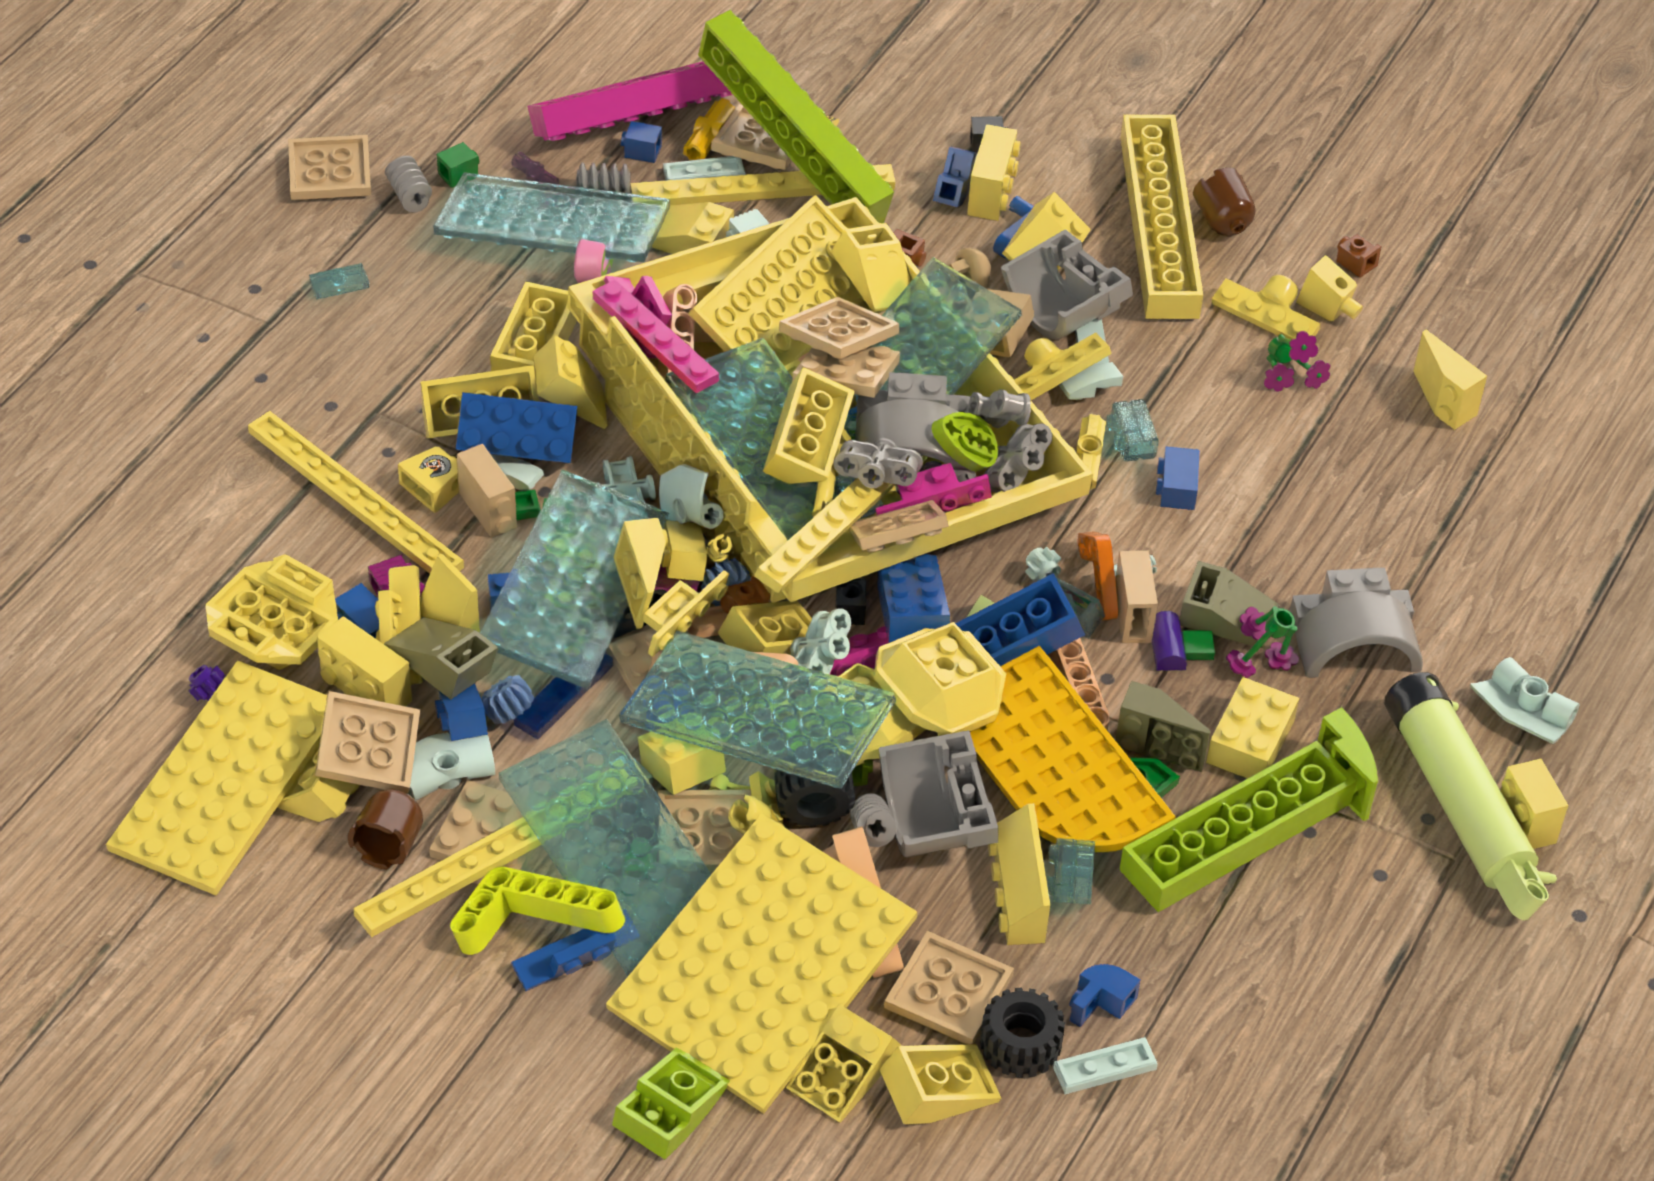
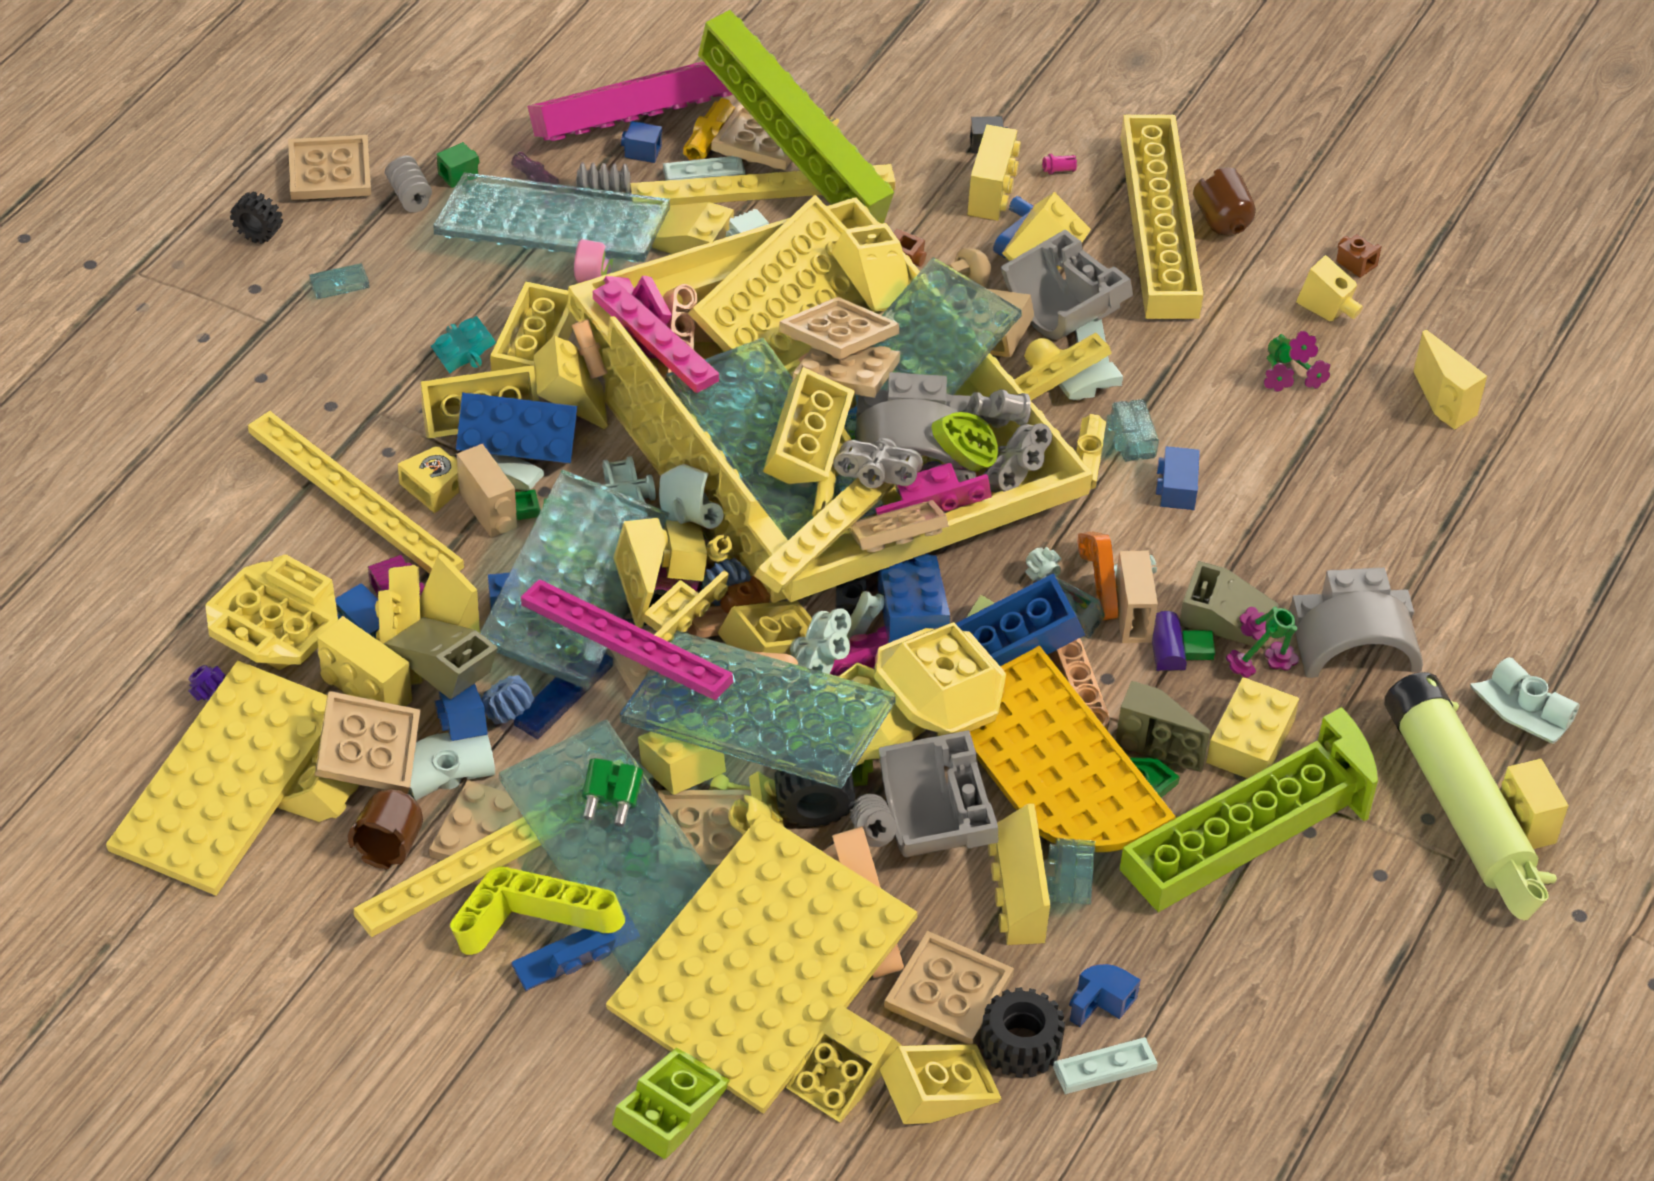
(256, 217): none -> black tyre
(463, 344): none -> teal plate
(589, 348): none -> light nougat pin
(611, 784): none -> green piece
(627, 639): none -> dark pink plate
(864, 613): none -> light aqua bar
(954, 182): blue brick -> none
(1059, 163): none -> dark pink pin
(1267, 307): light yellow plate -> none

